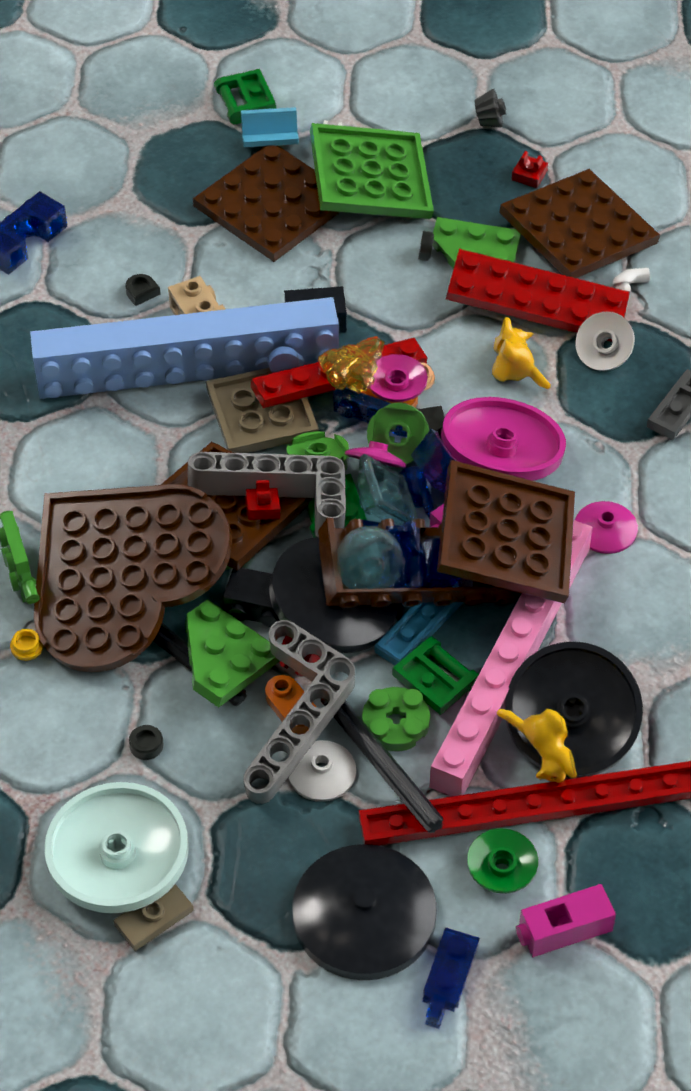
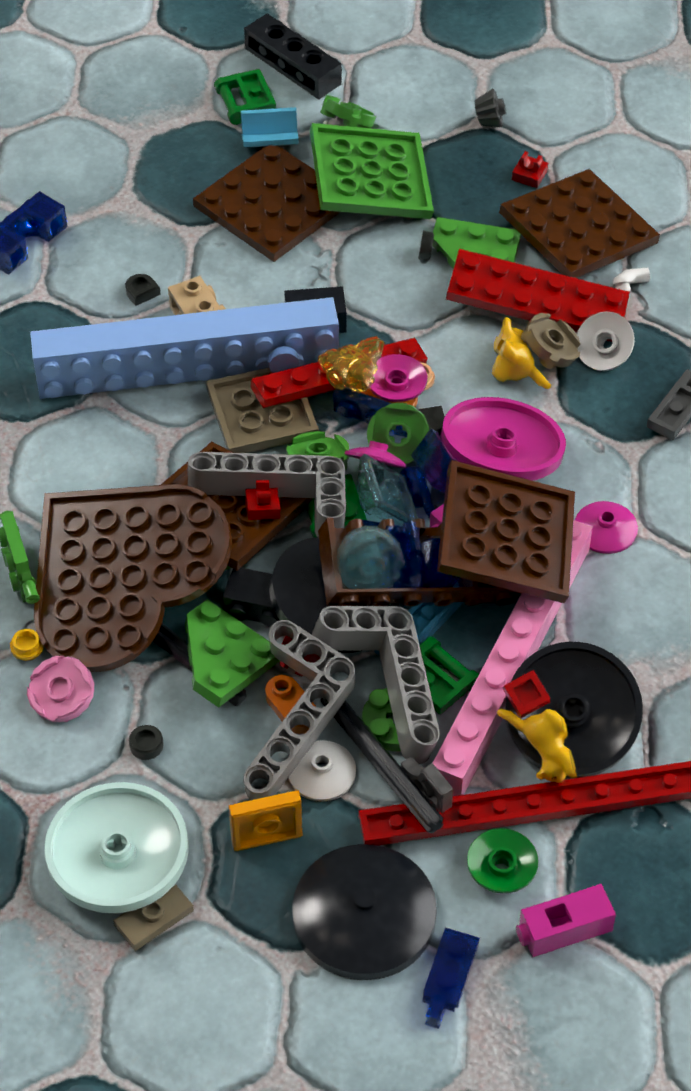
(60, 689): none -> bright pink tile
(266, 820): none -> light orange tile
(293, 56): none -> black brick
(351, 113): none -> bright green plate
(395, 636): none -> light grey beam
(430, 783): none -> flat silver tile
(526, 694): none -> red tile
(551, 341): none -> dark tan plate

